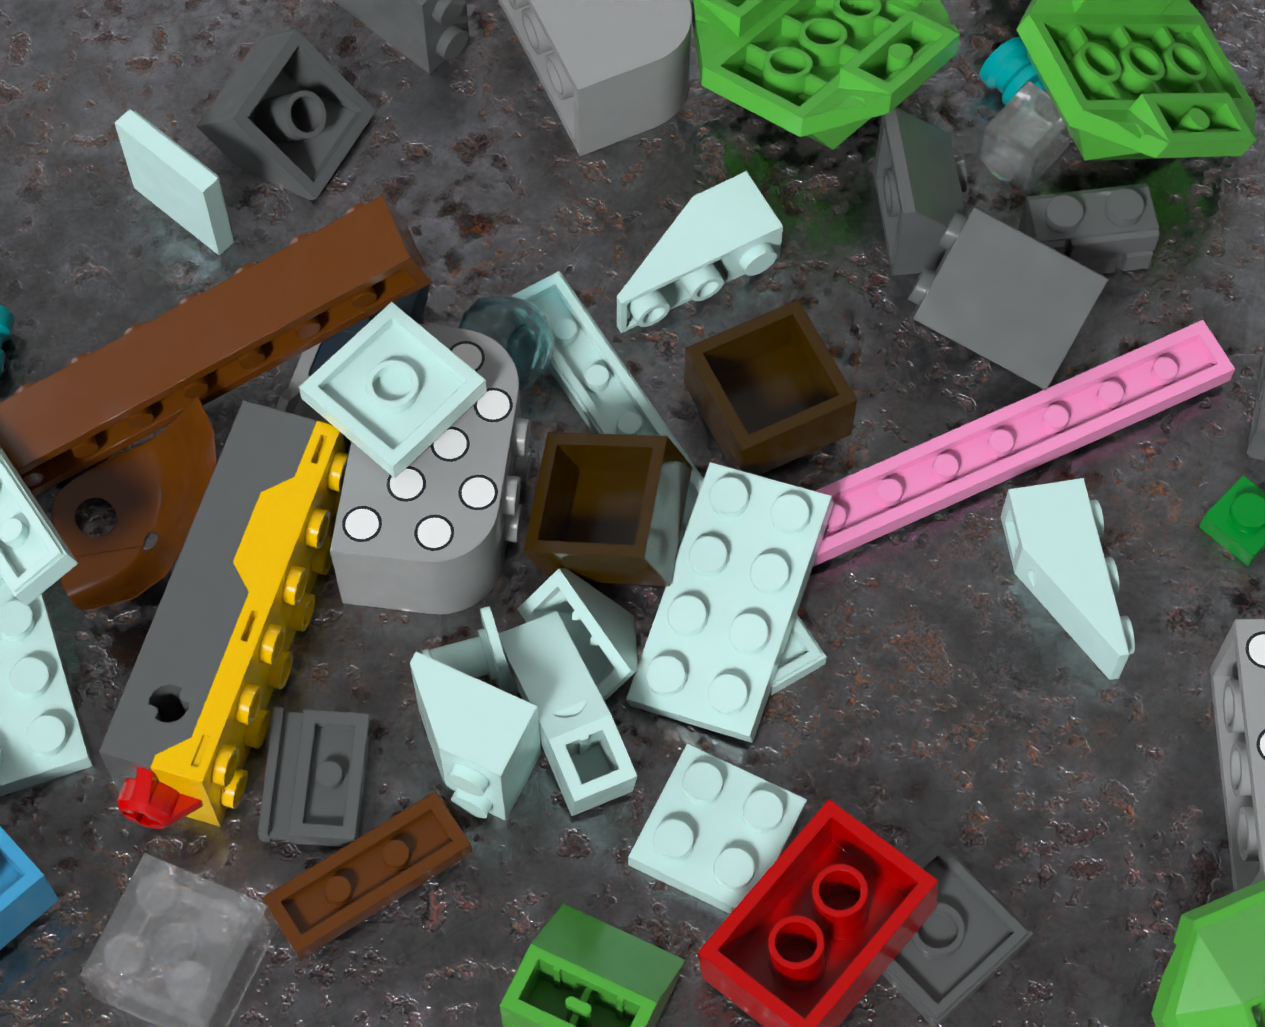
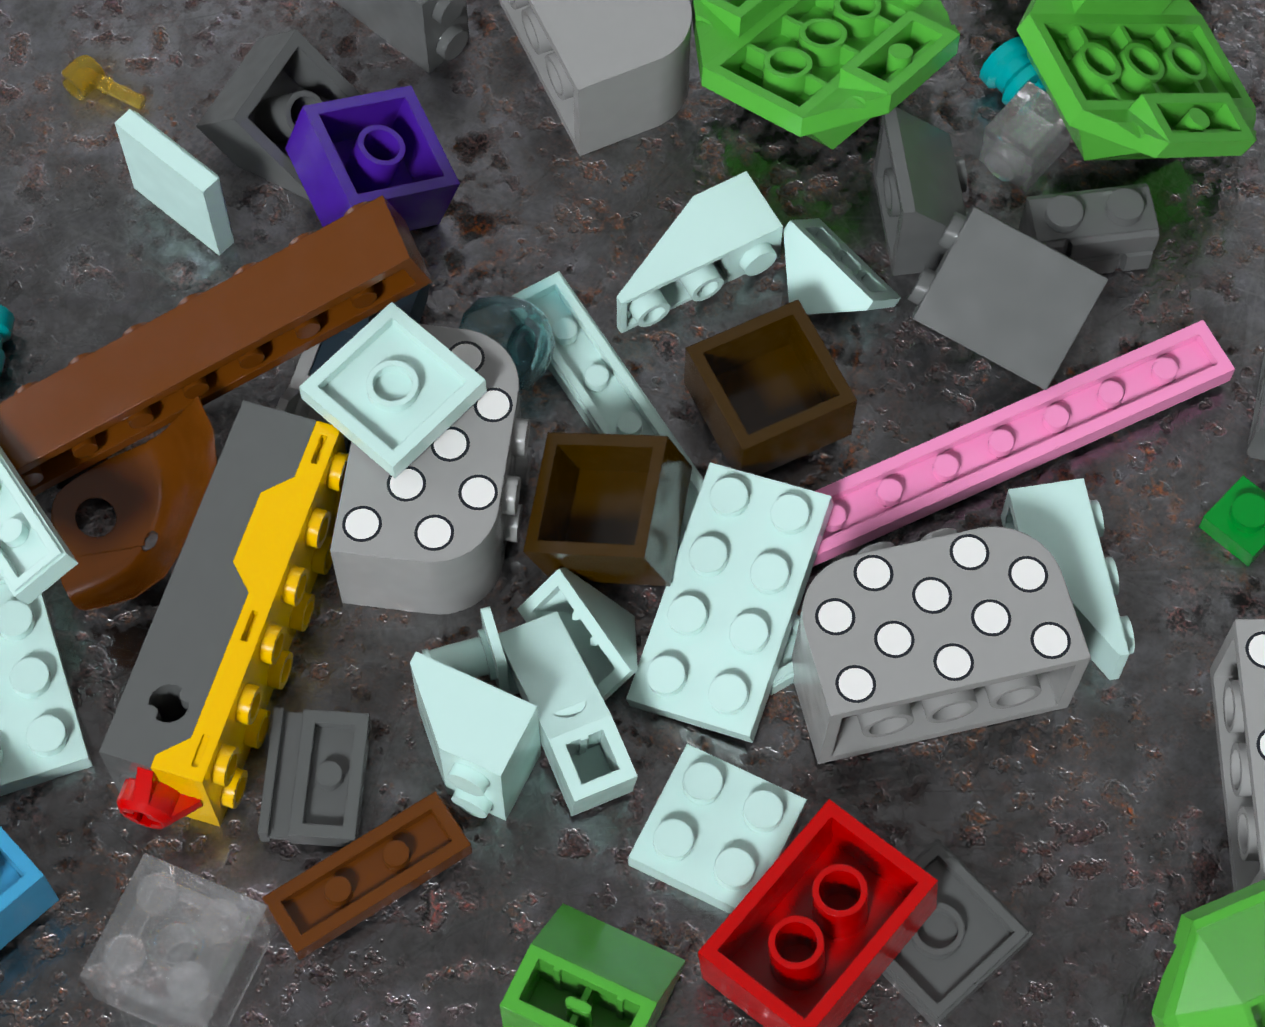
(86, 74): none -> clear yellow hand
(370, 149): none -> dark purple brick
(828, 273): none -> light aqua slope
(934, 640): none -> light grey brick

